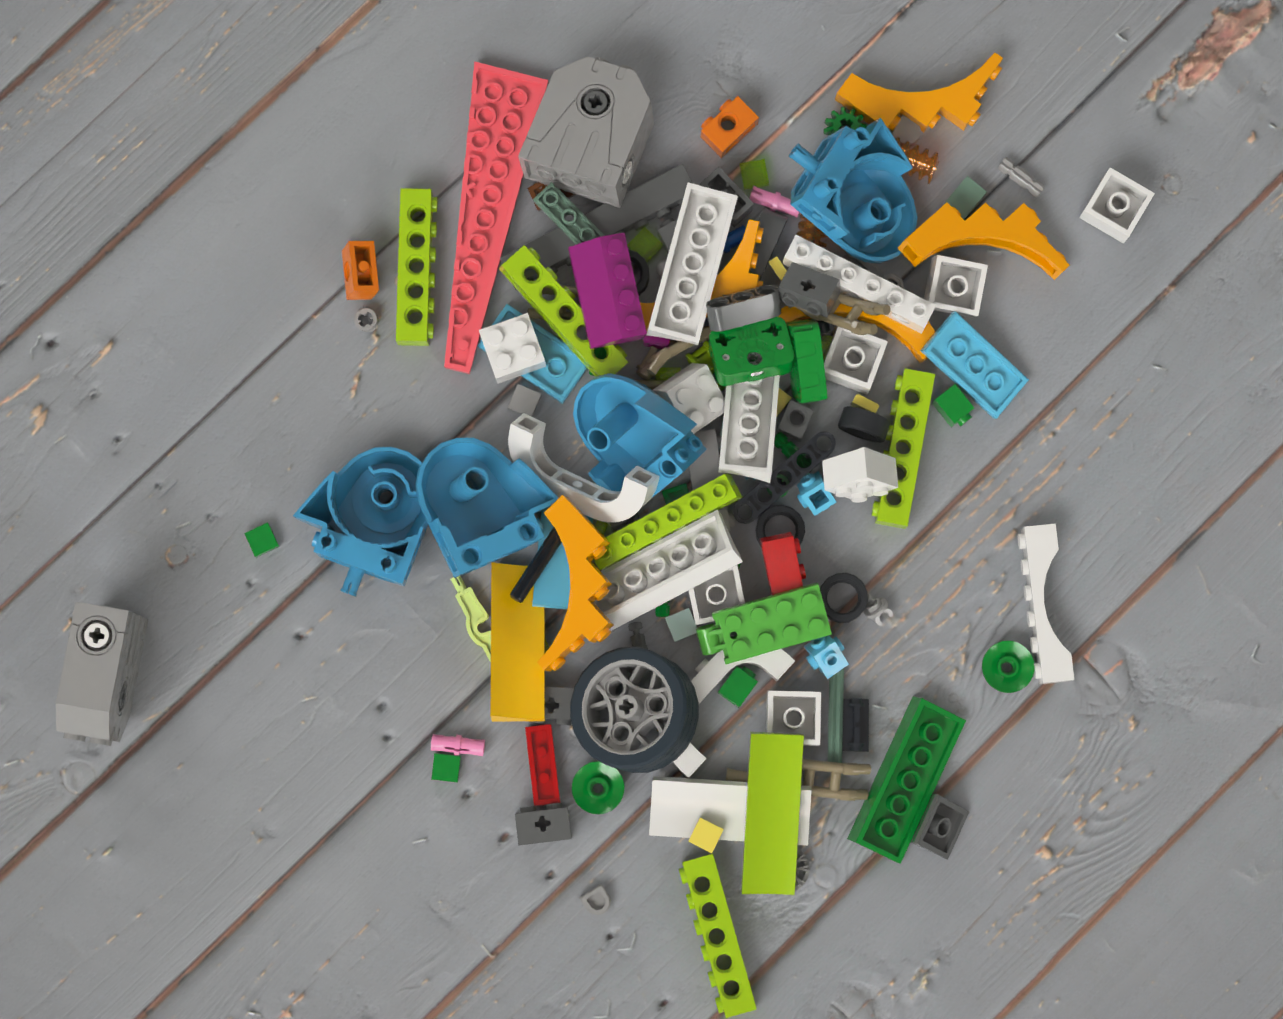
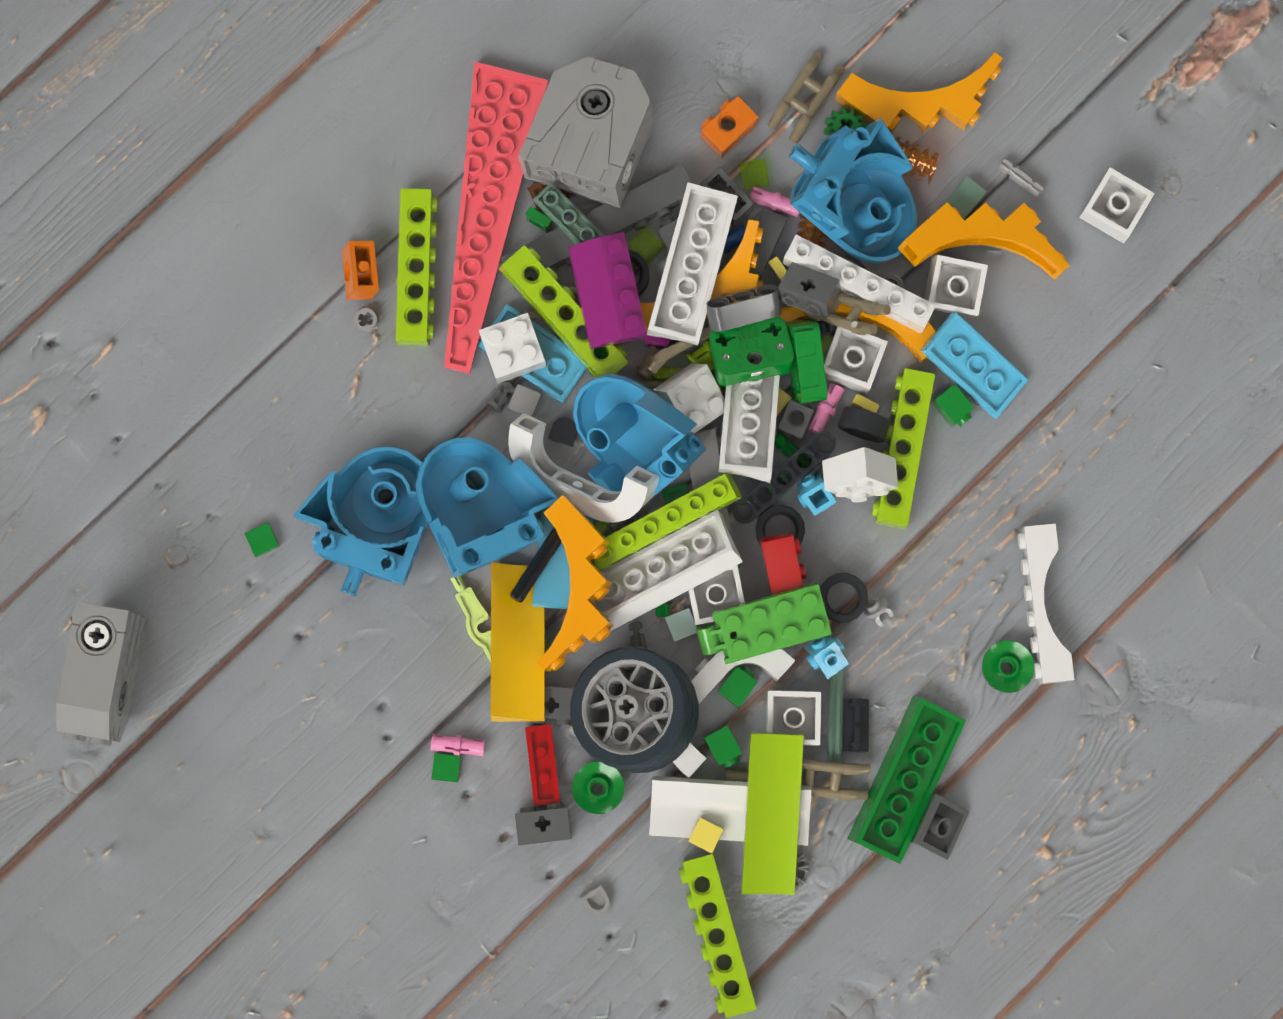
(499, 397): none -> dark grey piece
(538, 219): none -> green tile
(563, 431): none -> black tile
(723, 747): none -> green brick
(808, 111): none -> dark tan piece
(826, 409): none -> bright pink pin

